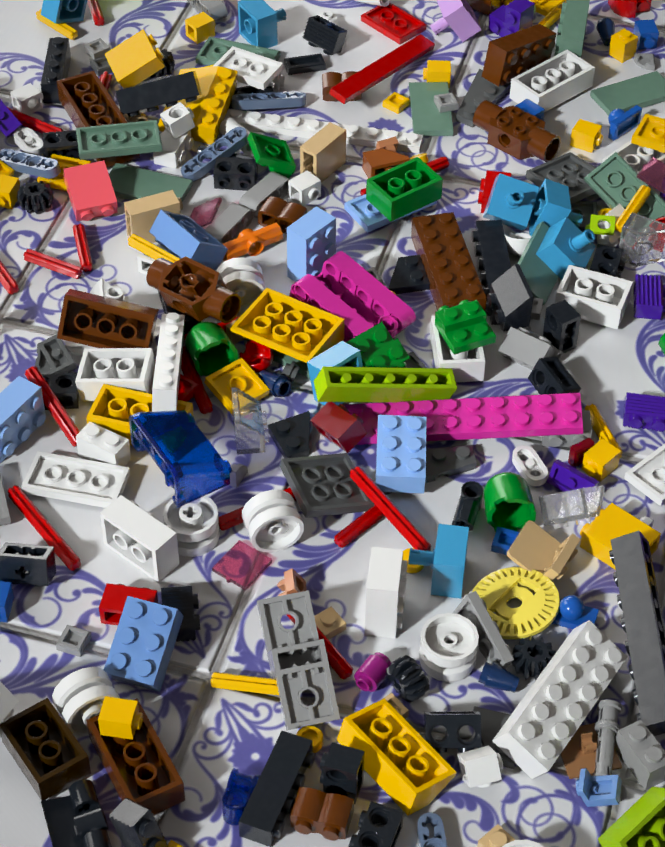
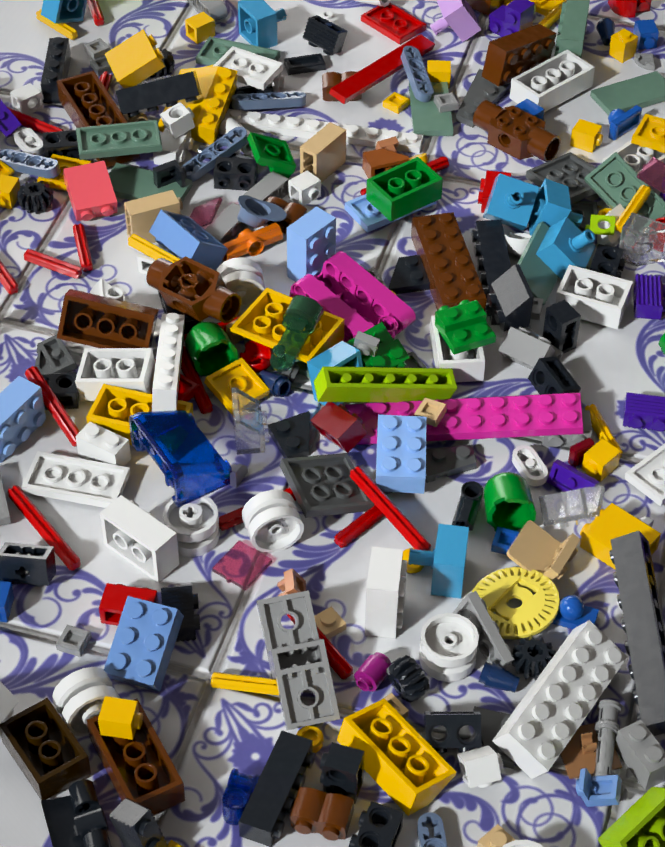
(169, 173): none -> black bracket
(258, 212): none -> sand blue piece
(299, 321): none -> clear green piece
(366, 344): none -> light grey plate
(411, 57): none -> sand blue beam
(432, 410): none -> tan plate

